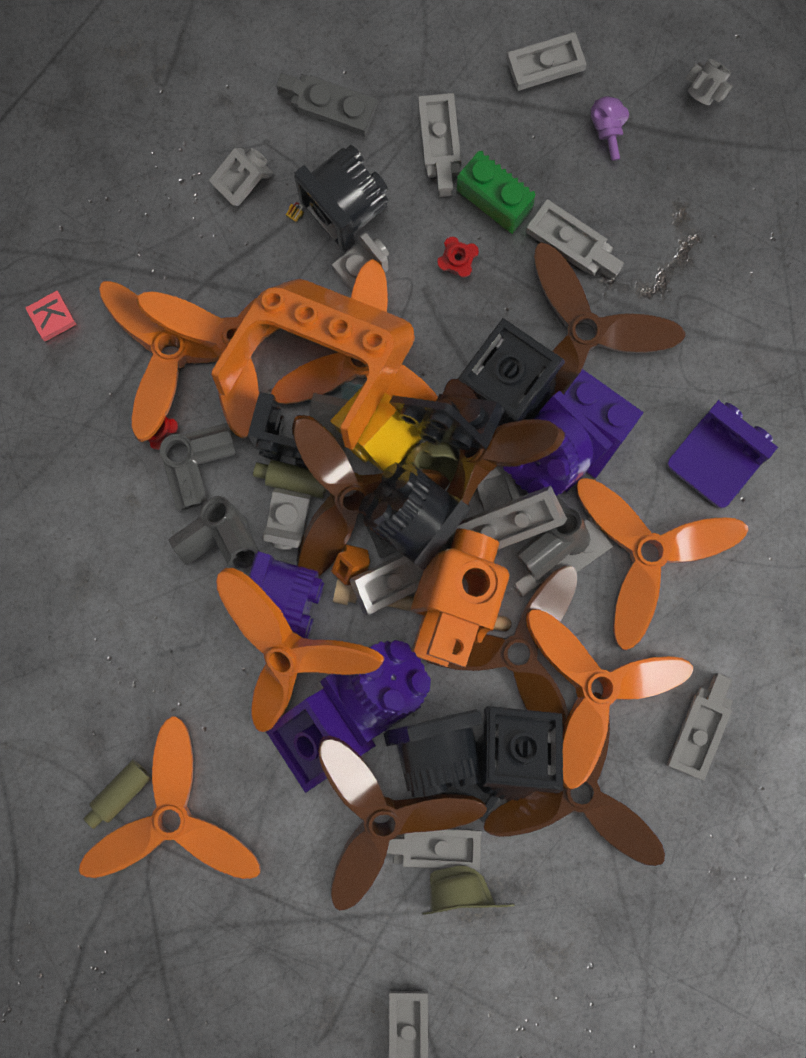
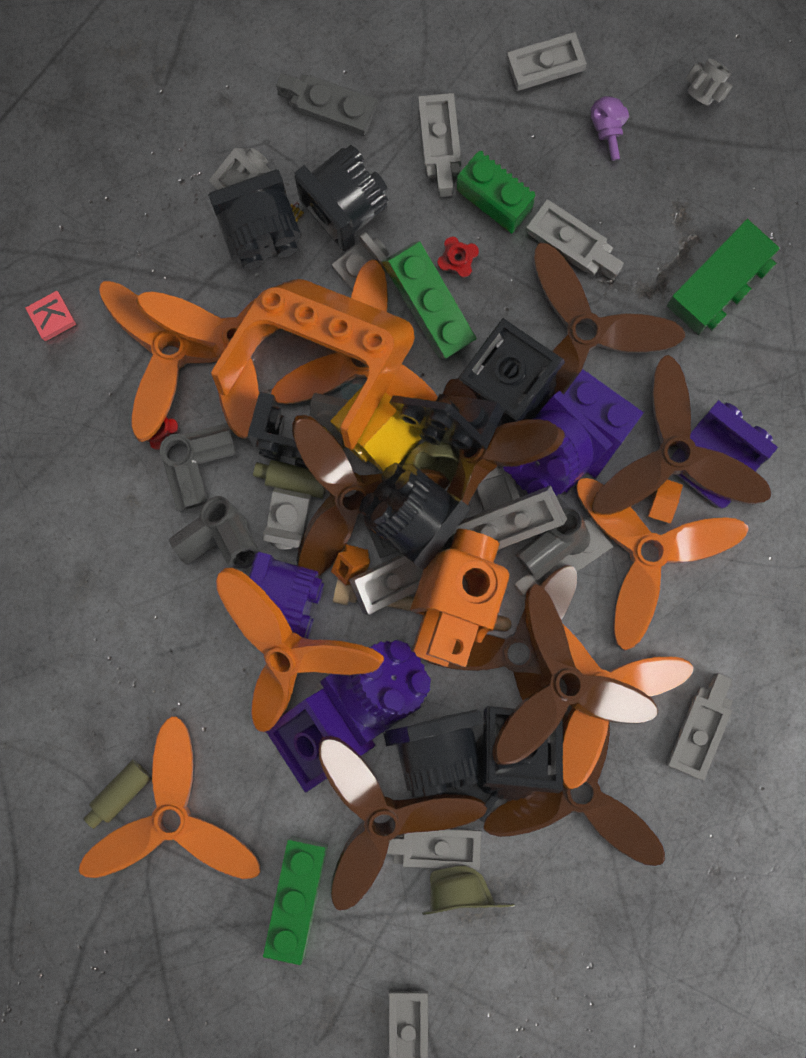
(256, 219): none -> black piece
(295, 900): none -> green brick
(429, 300): none -> green brick
(544, 709): none -> reddish brown piece
(665, 501): none -> orange piece
(702, 466): none -> reddish brown piece
(724, 278): none -> green brick

